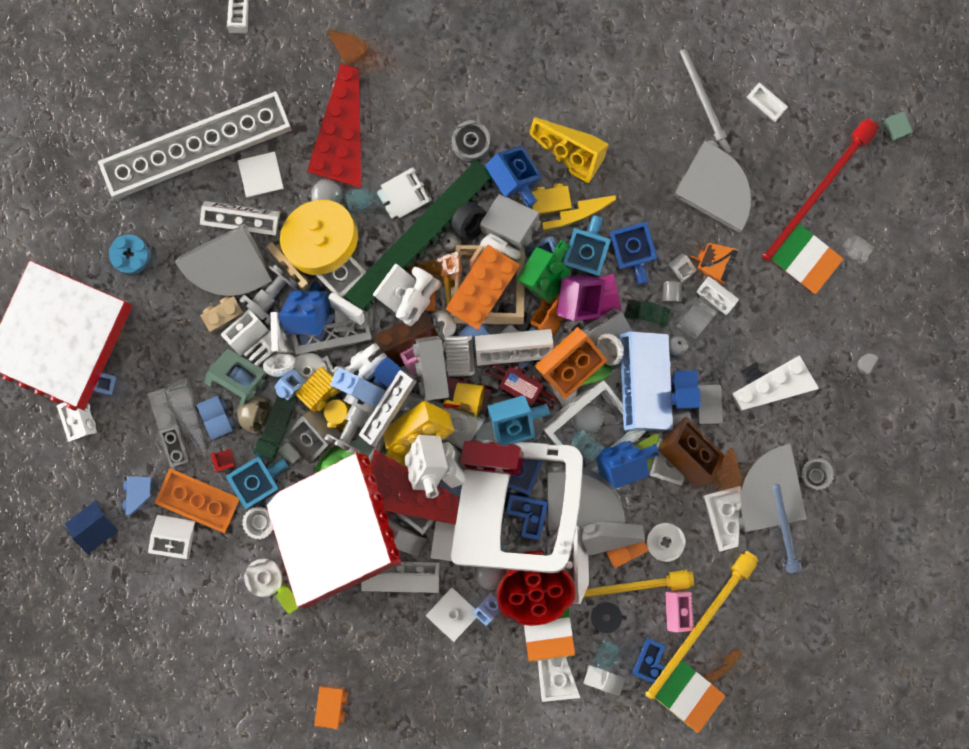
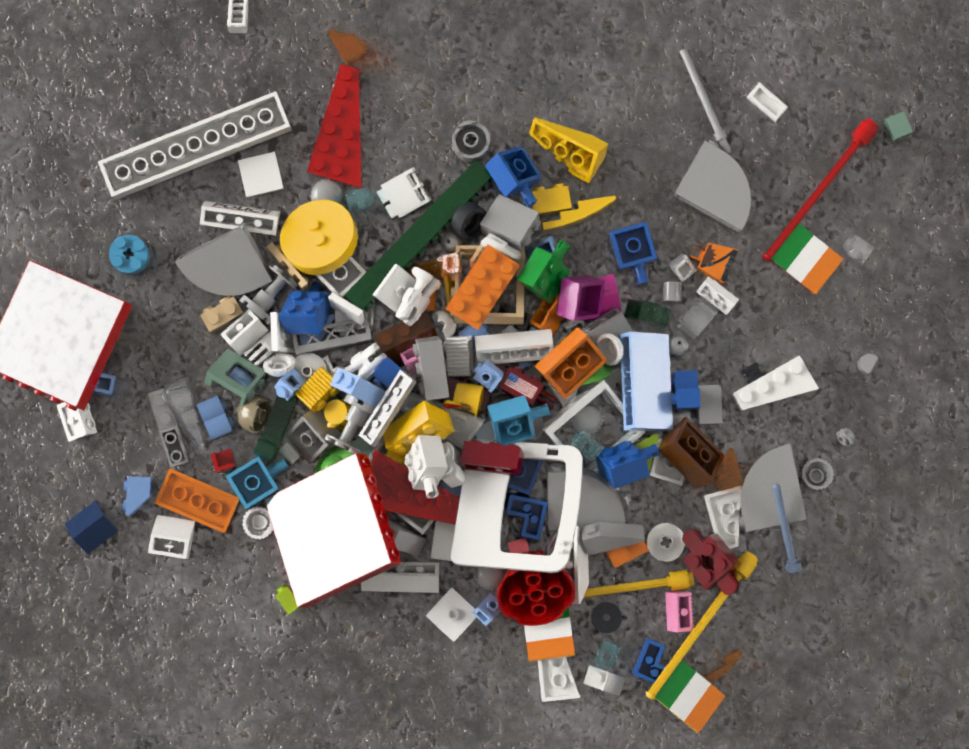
(263, 577): white tile -> none
(330, 706): orange brick -> none
(493, 371): none -> light blue brick
(518, 546): none -> coral slope
(587, 249): dark azure brick -> none
(719, 561): none -> dark red brick
(845, 437): none -> light grey plate

